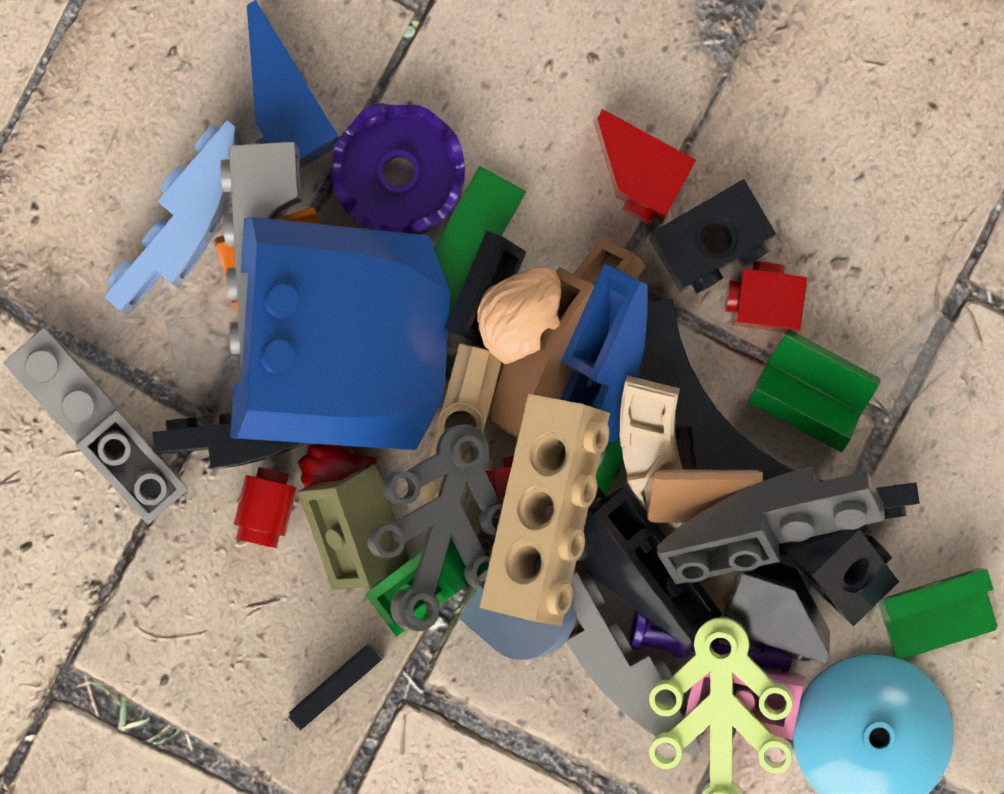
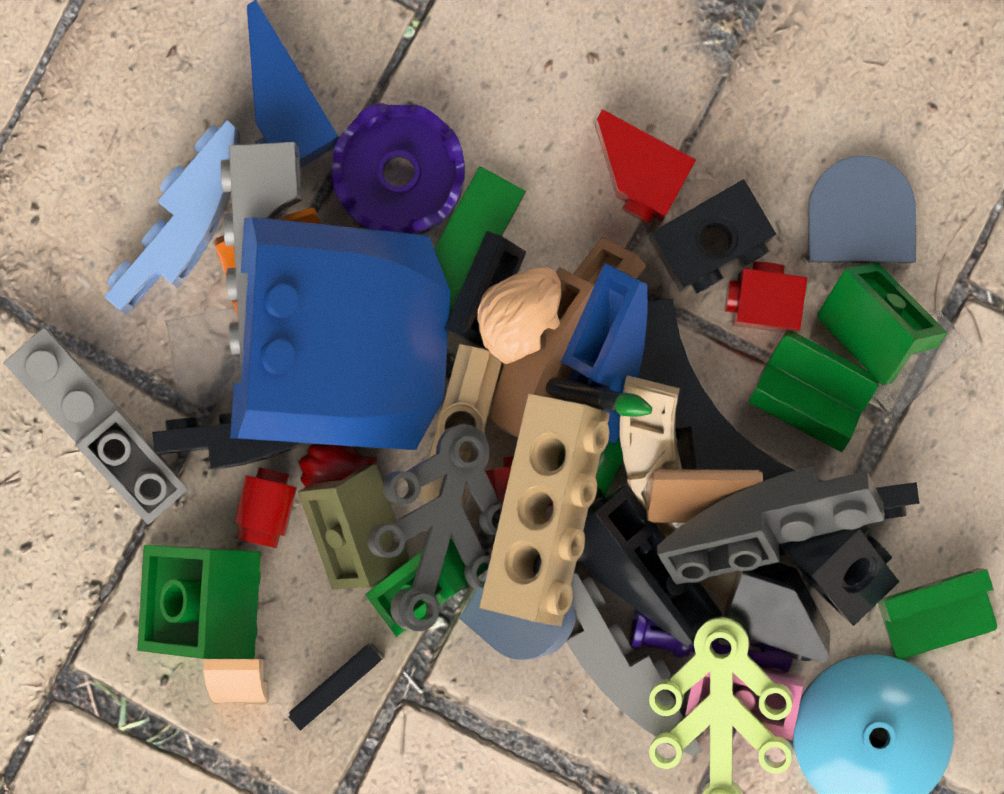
(199, 602): none -> green slope
(236, 680): none -> light nougat slope
(598, 397): none -> black piece
(862, 214): none -> sand blue tile
(878, 321): none -> green panel

